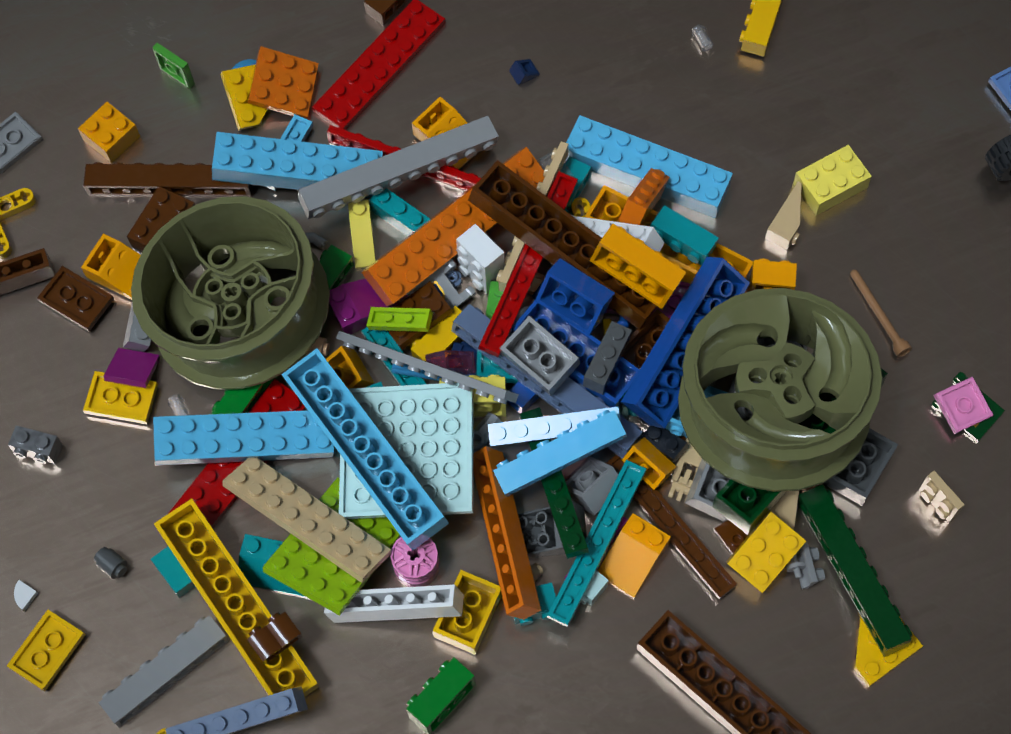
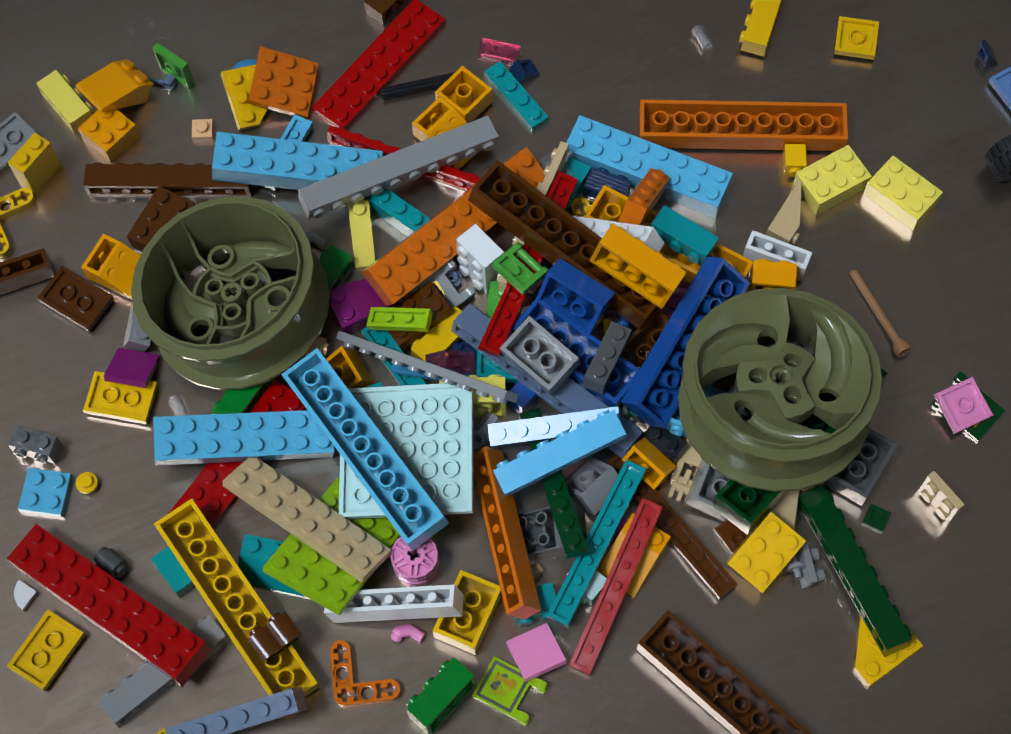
(35, 163): none -> yellow brick
(45, 492): none -> medium azure plate
(65, 100): none -> light yellow brick
(86, 482): none -> yellow plate
(109, 605): none -> red brick
(116, 86): none -> light orange slope
(168, 82): none -> sand blue hand
(202, 130): none -> light nougat plate
(349, 685): none -> orange beam
(407, 630): none -> bright pink arm
(414, 86): none -> black axle
(466, 94): none -> light orange brick
(498, 51): none -> clear pink plate
(504, 689): none -> lime flag
(516, 96): none -> teal plate
(516, 272): none -> bright green plate
(536, 652): none -> bright pink tile
(601, 177): none -> dark blue brick
(616, 586): none -> red plate
(743, 124): none -> orange brick
(766, 247): none -> white brick
(793, 159): none -> yellow brick
(856, 38): none -> yellow plate
(876, 518): none -> dark green tile
(902, 193): none -> light yellow brick
(986, 55): none -> dark blue slope

